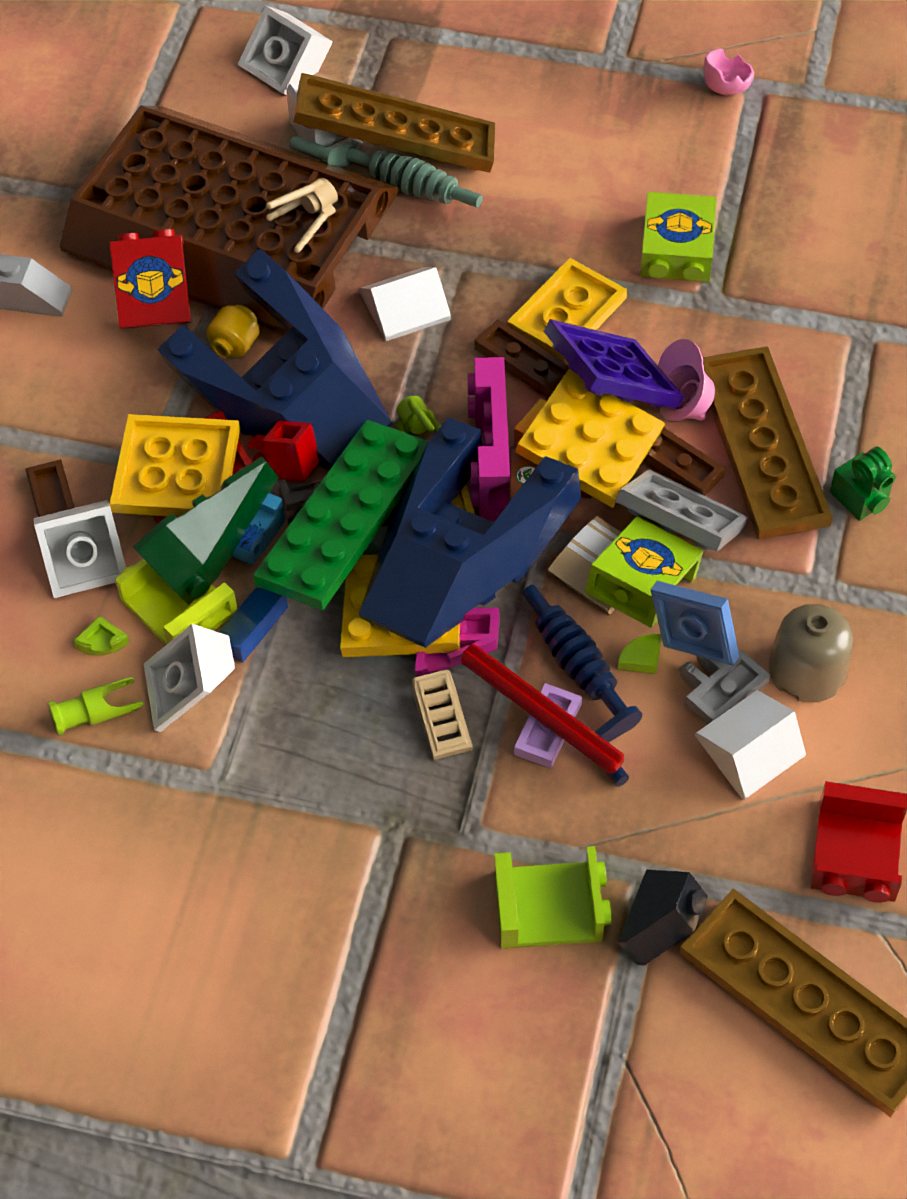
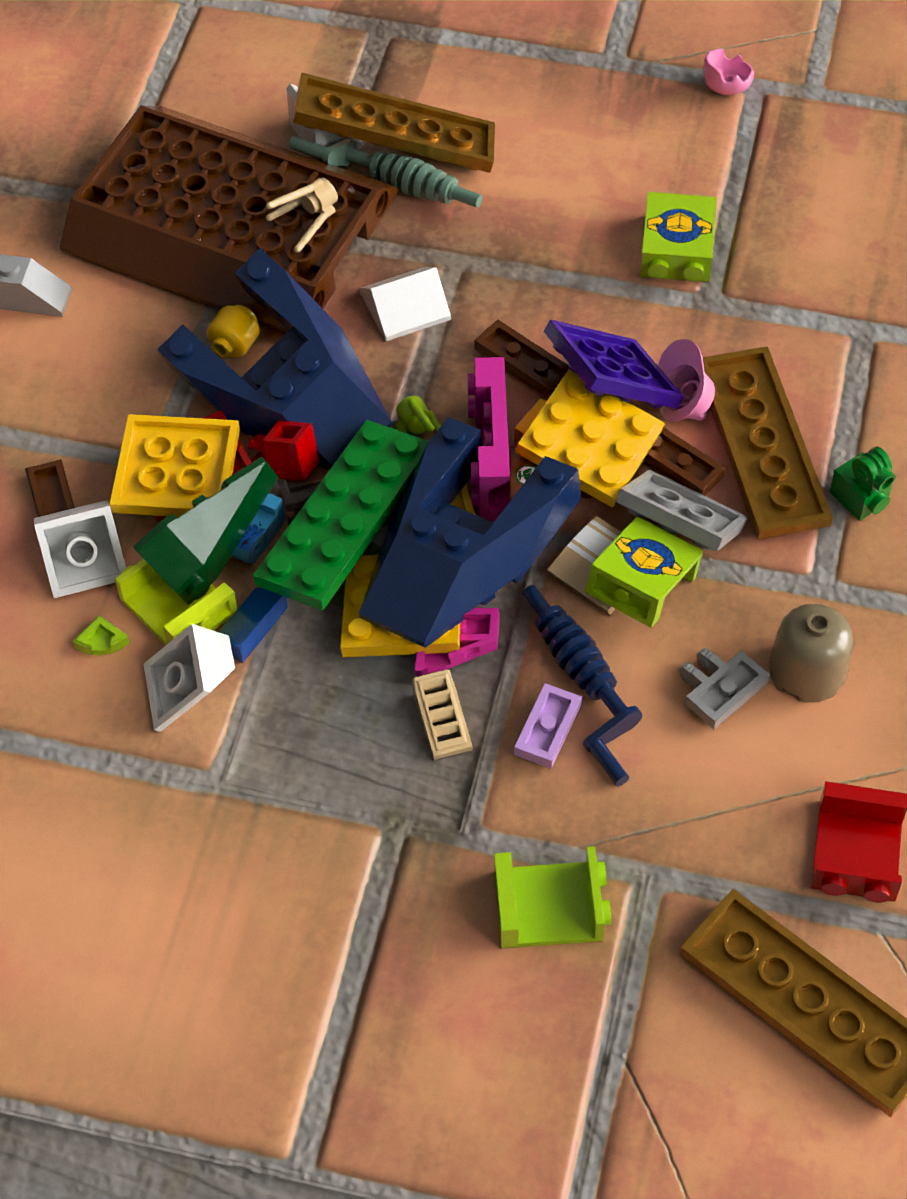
(89, 707): lime piece -> none
(150, 280): red panel -> none
(283, 50): white slope -> none
(542, 709): red axle -> none
(569, 296): yellow plate -> none
(641, 654): lime tile -> none
(662, 914): black slope -> none
(695, 622): medium blue tile -> none
(753, 742): white slope -> none

